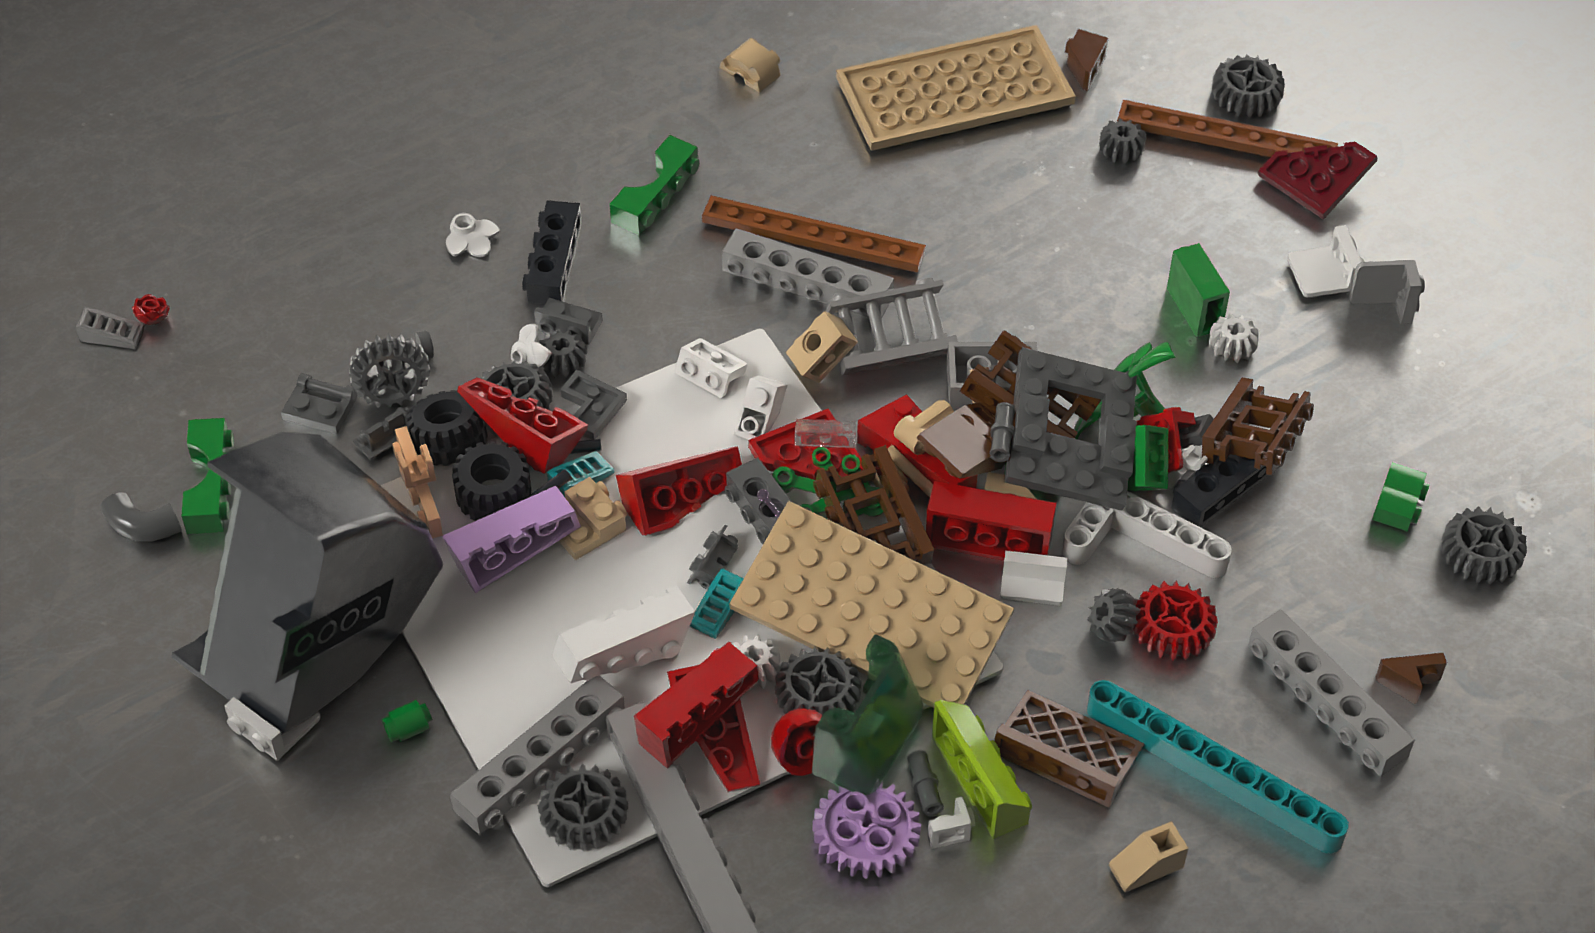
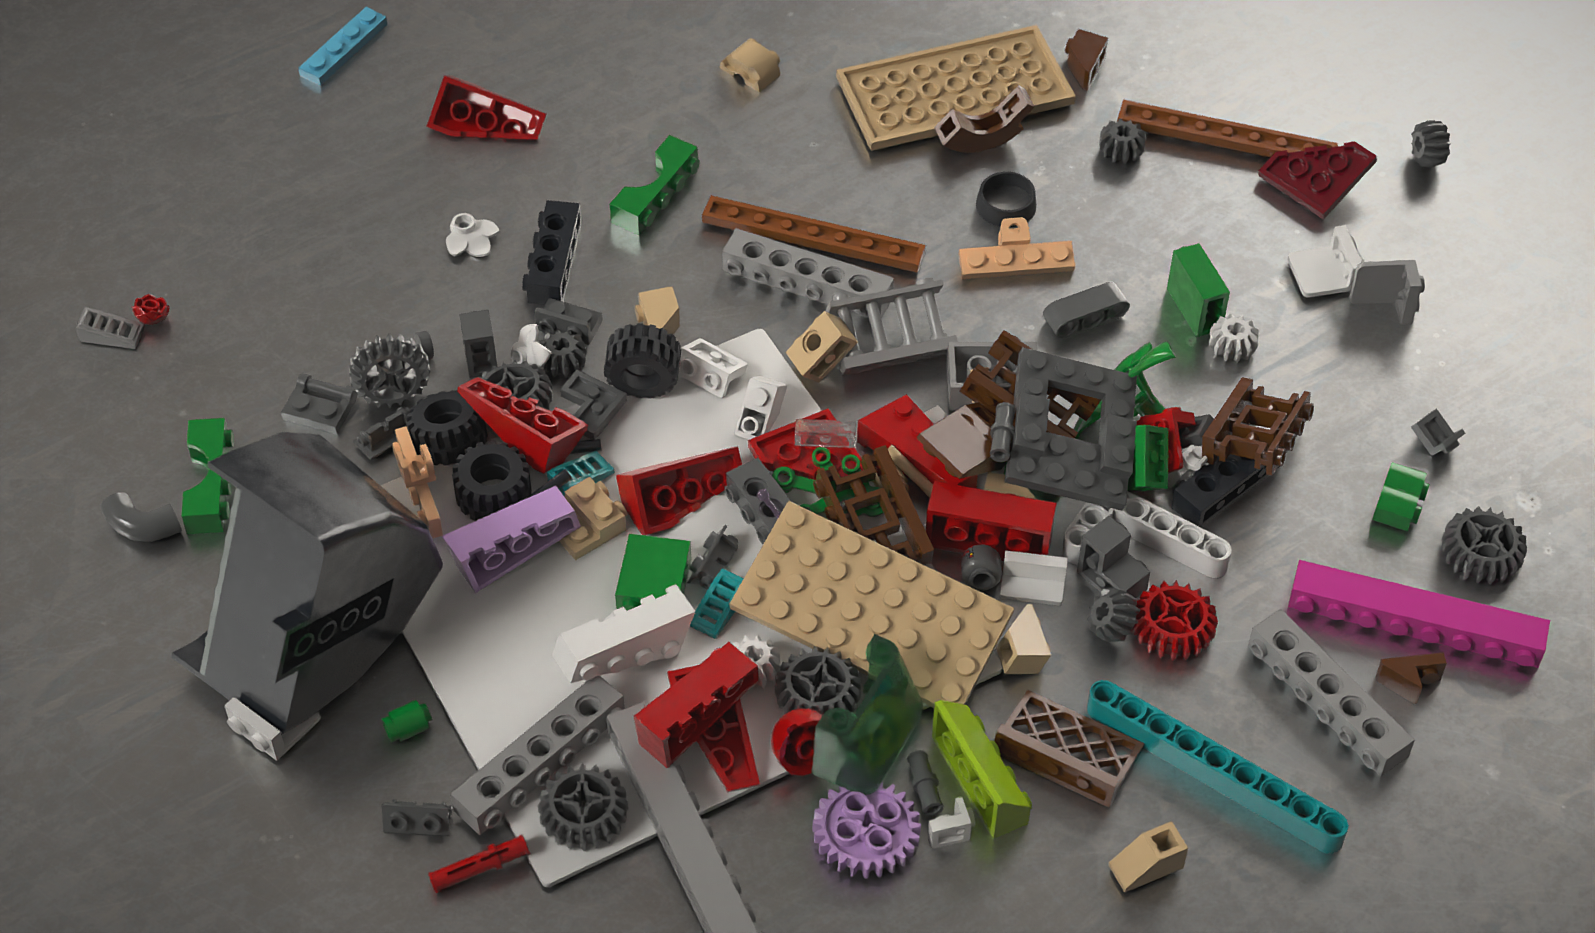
(343, 46): none -> medium azure plate
(416, 819): none -> dark grey hinge
(476, 112): none -> red wedge
(478, 342): none -> dark grey brick
(479, 863): none -> red pin
(642, 360): none -> black tyre
(650, 568): none -> green brick
(659, 308): none -> tan slope
(910, 427): tan piece -> none
(981, 567): none -> dark grey head
(987, 130): none -> reddish brown arch
(995, 215): none -> black tyre
(1016, 254): none -> light nougat plate
(1024, 645): none -> tan slope
(1086, 310): none -> dark grey beam
(1106, 559): none -> dark grey brick
(1248, 85): dark grey gear -> none
(1419, 614): none -> dark pink brick
(1430, 143): none -> dark grey gear
(1436, 433): none -> dark grey bracket

